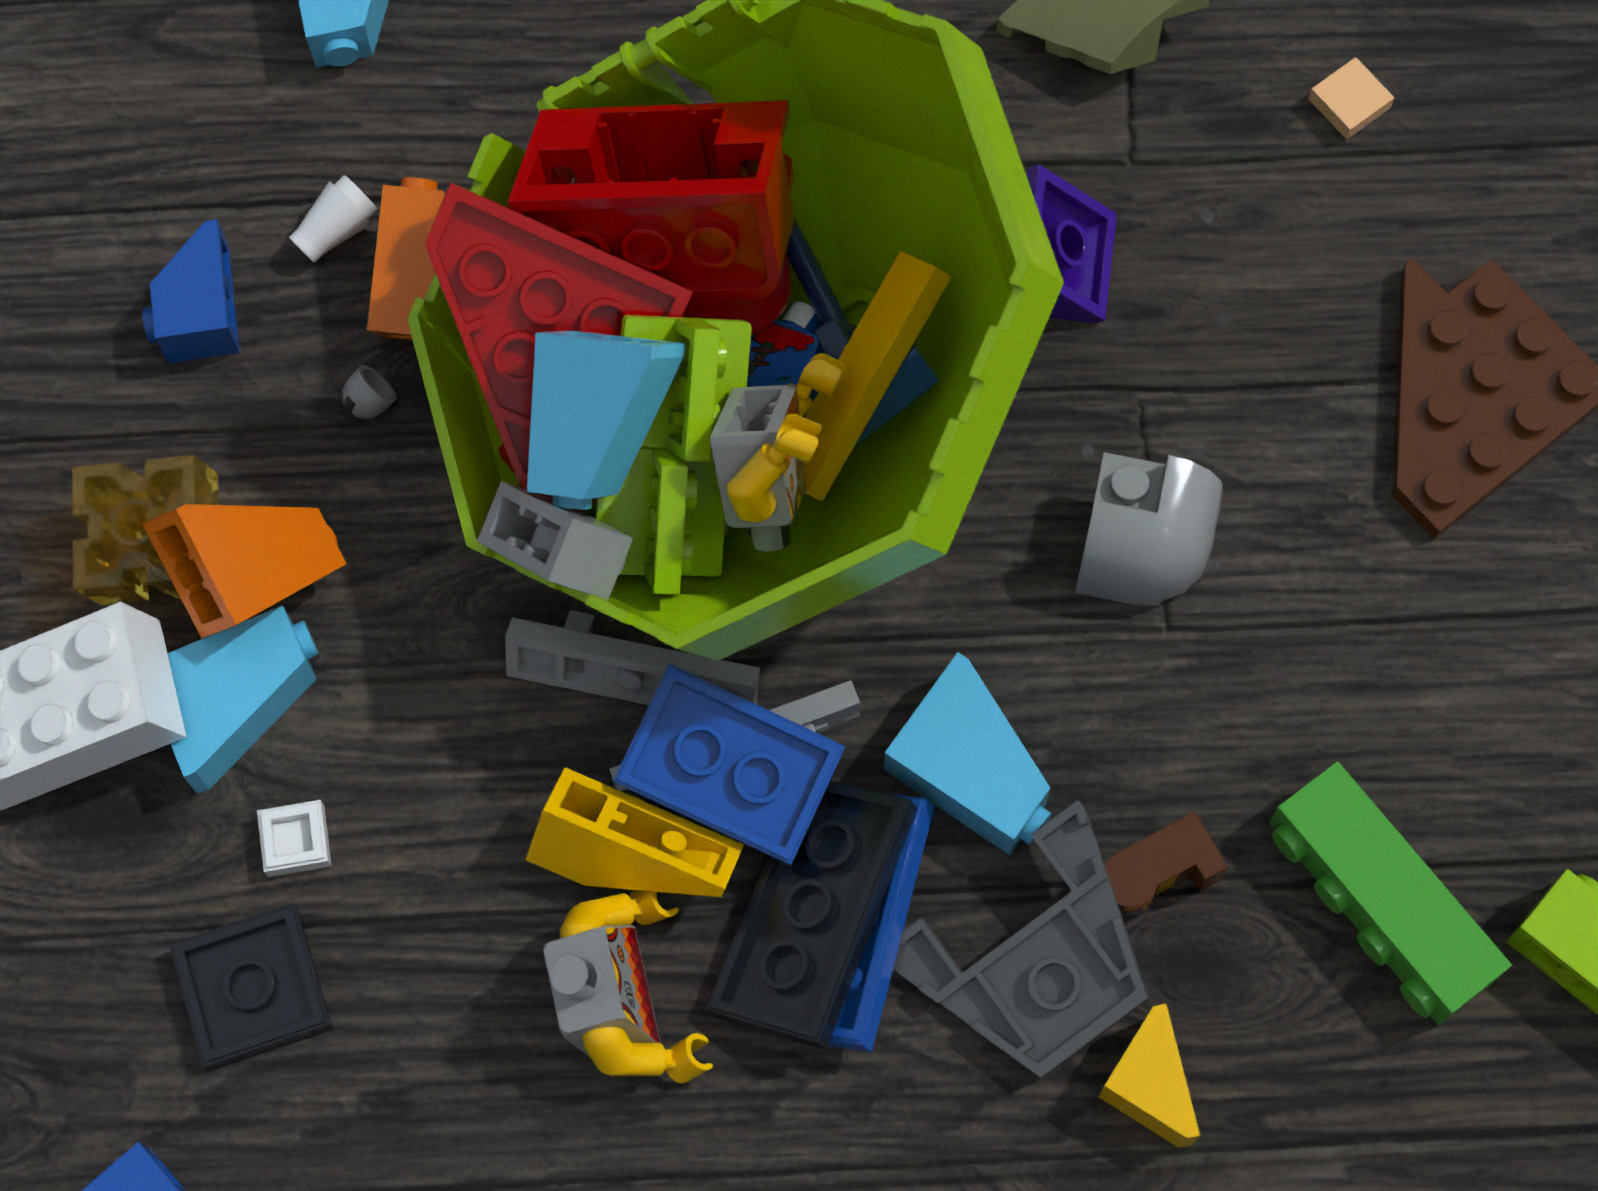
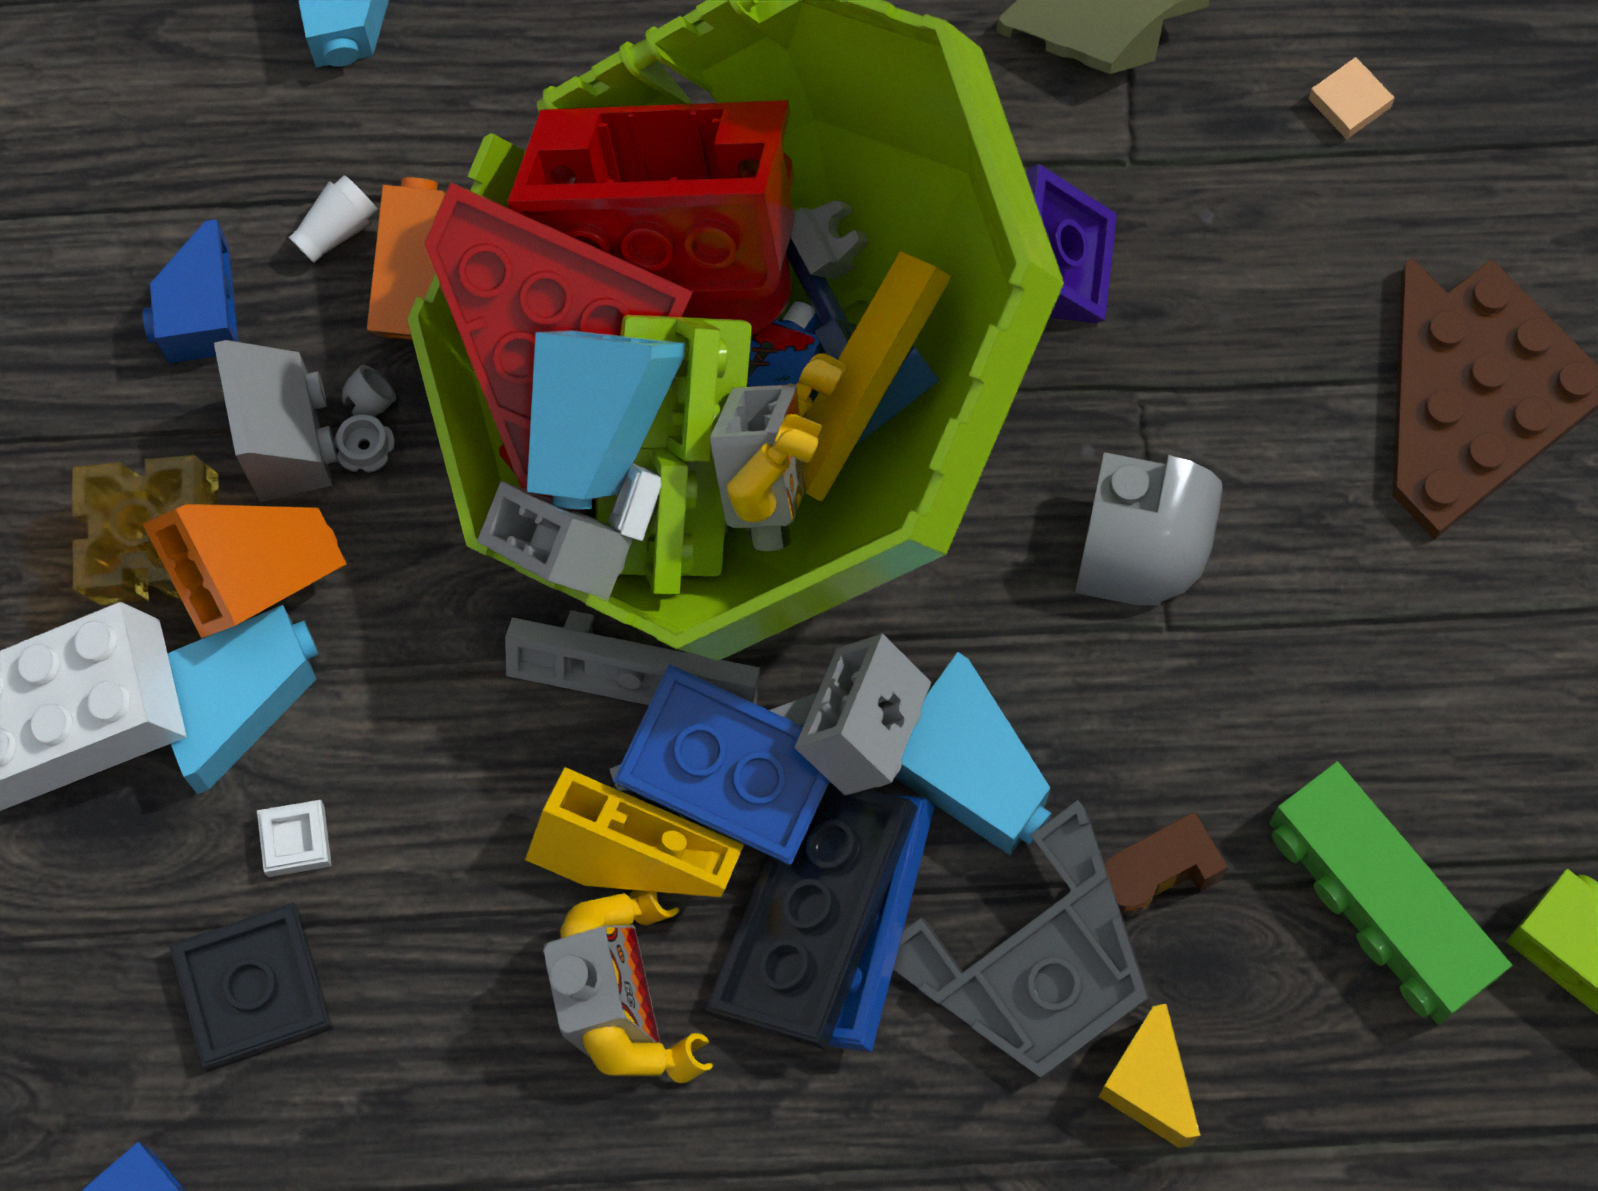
(275, 419): none -> light grey slope
(359, 429): none -> light grey plate
(635, 502): none -> white tile
(819, 242): none -> light grey tile
(863, 715): none -> light grey brick

